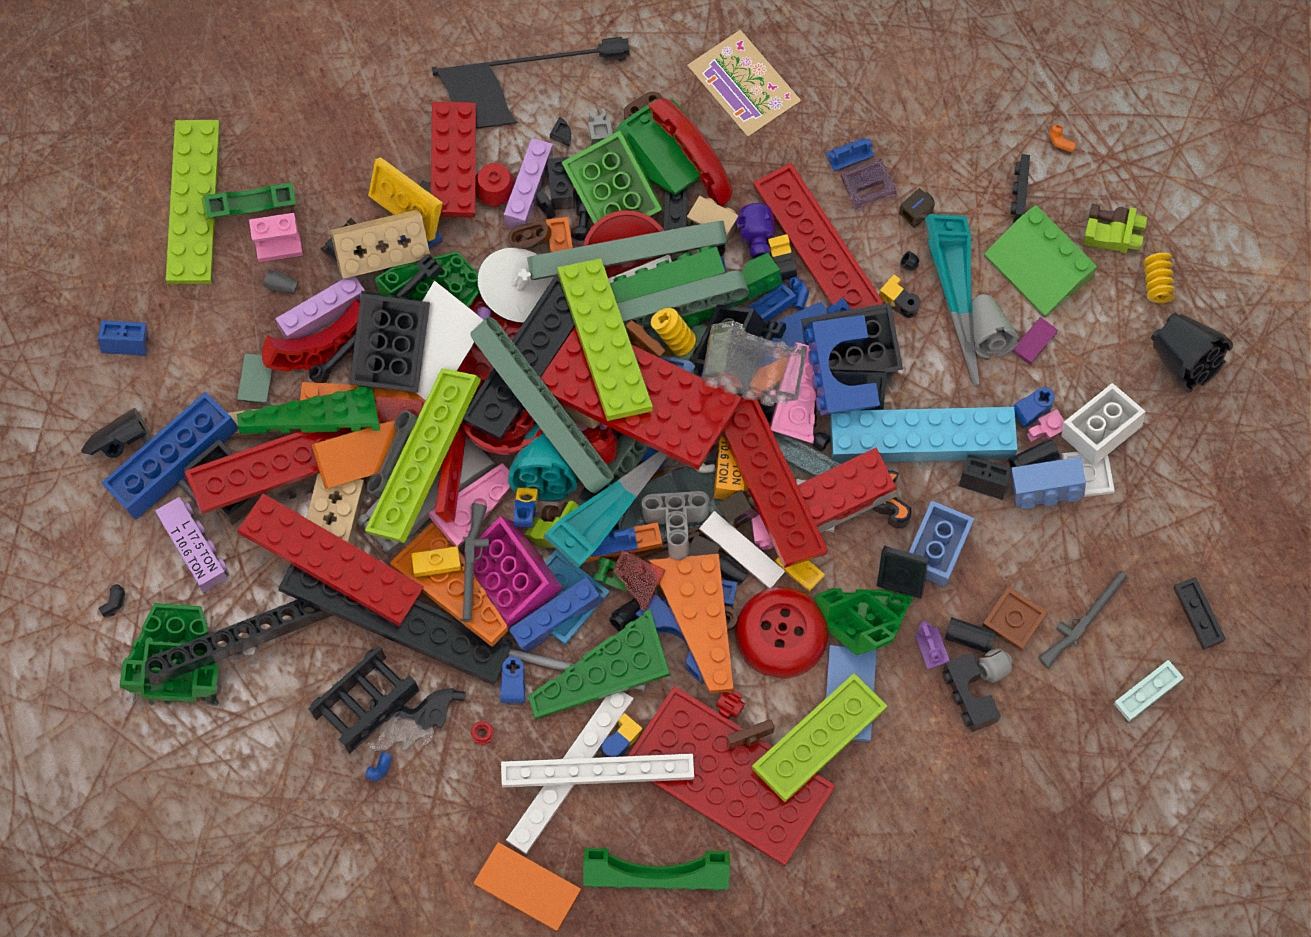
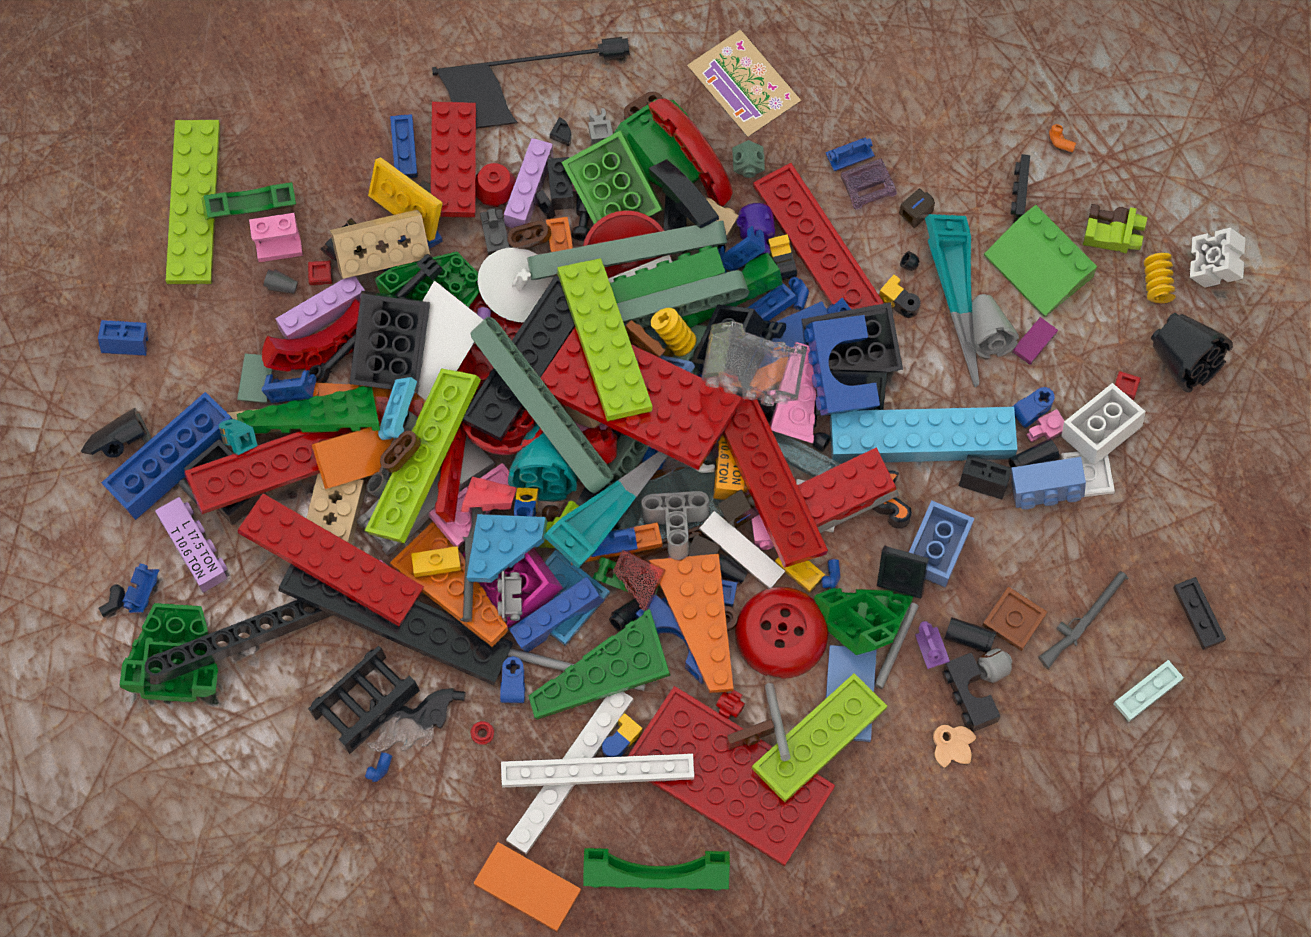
(138, 598): none -> blue hinge
(235, 434): none -> teal leg
(289, 389): none -> blue hinge
(319, 272): none -> red tile
(397, 408): none -> medium azure plate
(400, 451): none -> reddish brown plate
(404, 145): none -> blue plate
(488, 495): none -> coral wing
(494, 230): none -> dark grey hinge
(501, 543): none -> dark azure plate
(510, 606): none -> light grey hinge
(686, 196): none -> black slope
(743, 251): none -> blue hinge
(748, 159): none -> sand green brick
(777, 721): none -> light grey bar
(834, 575): none -> blue arm
(896, 645): none -> light grey bar
(956, 747): none -> light nougat plate
(1128, 384): none -> red tile
(1217, 257): none -> white brick

